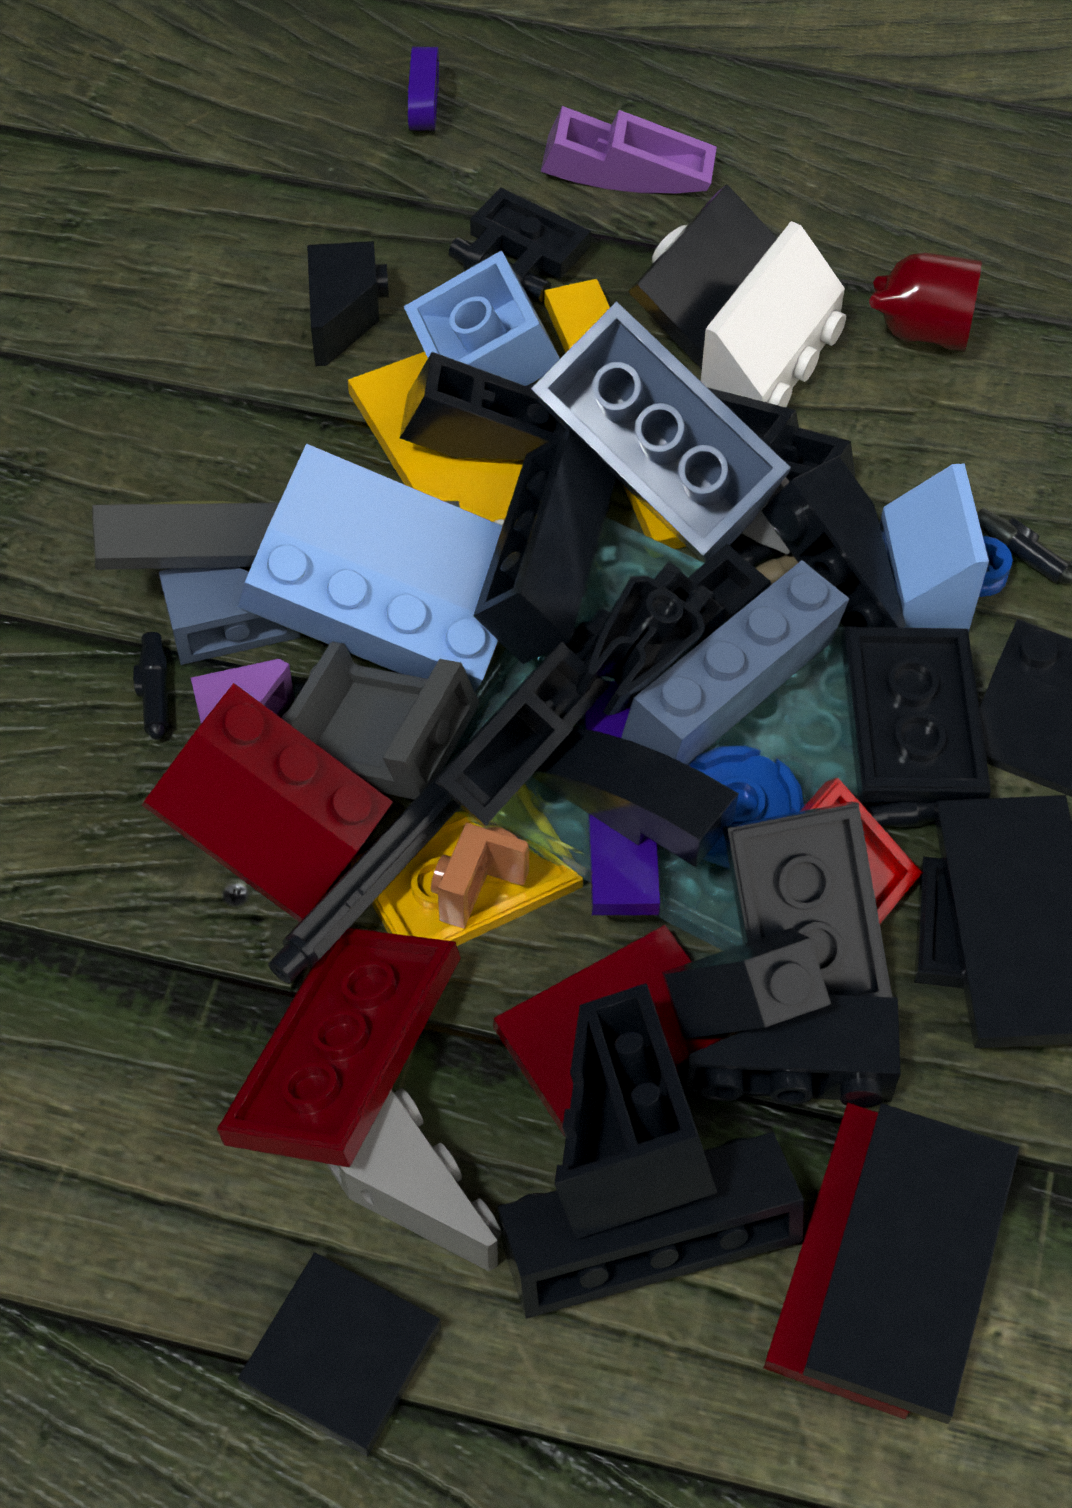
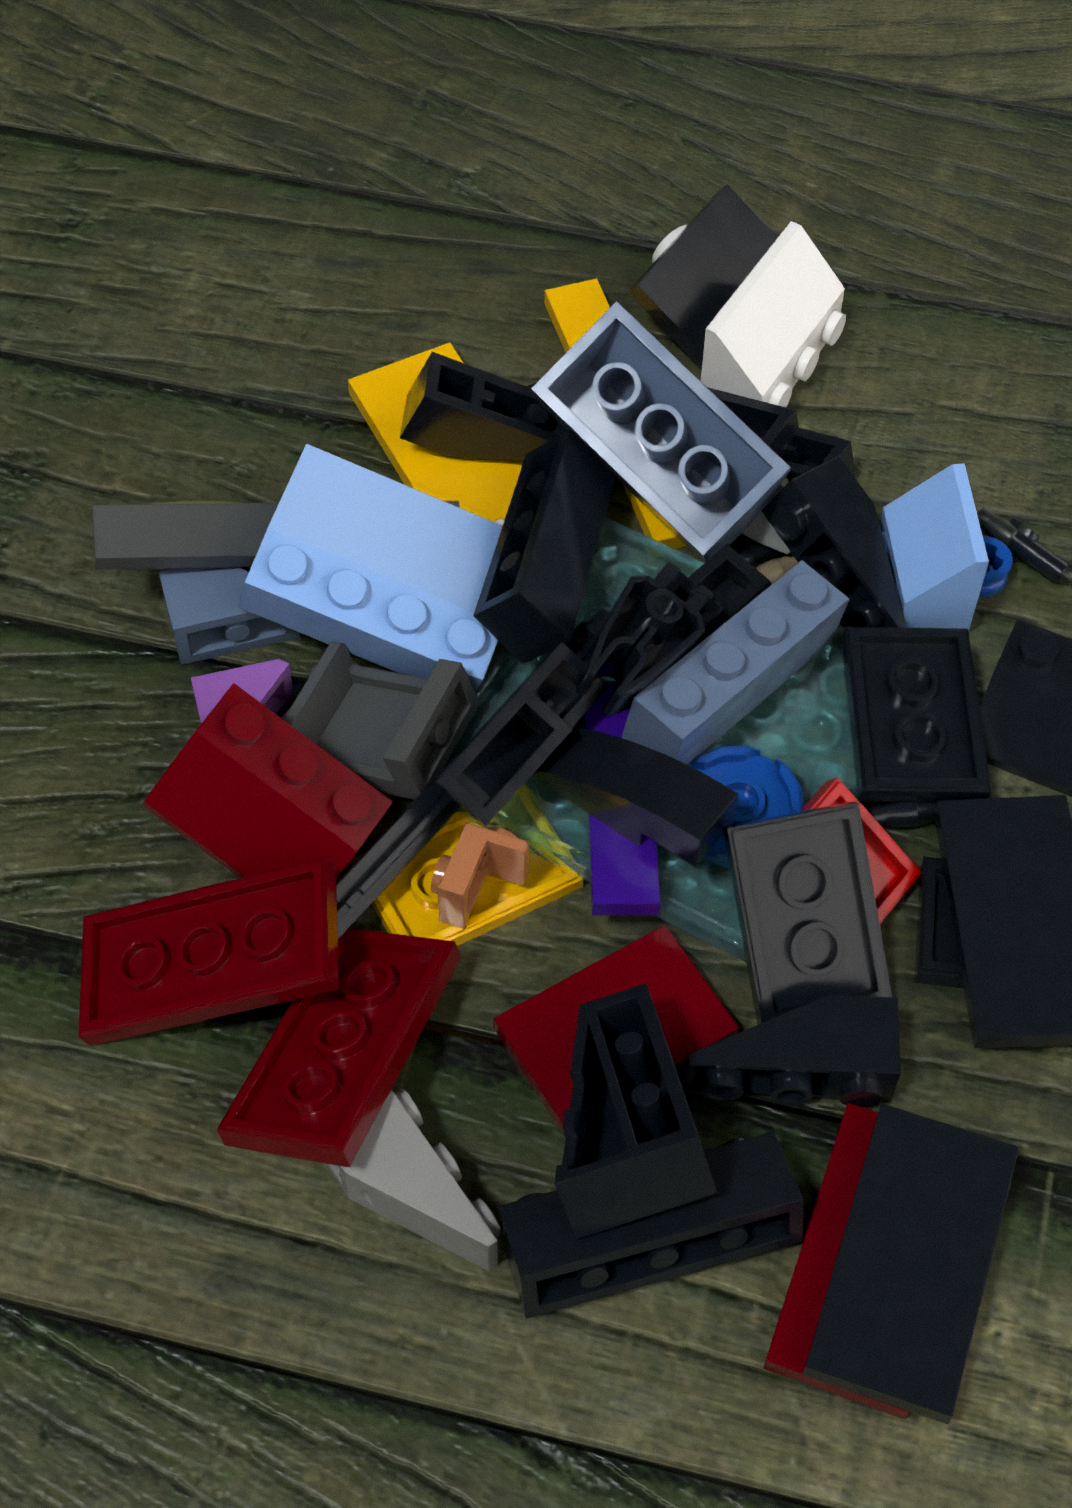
(151, 685): black piece -> none
(209, 952): none -> dark red tile
(340, 1353): black tile -> none
(343, 295): black slope -> none
(423, 88): dark purple beam -> none
(485, 323): light blue slope -> none
(527, 232): black plate -> none
(626, 155): medium lavender slope -> none
(747, 986): black slope -> none
(929, 299): dark red piece -> none

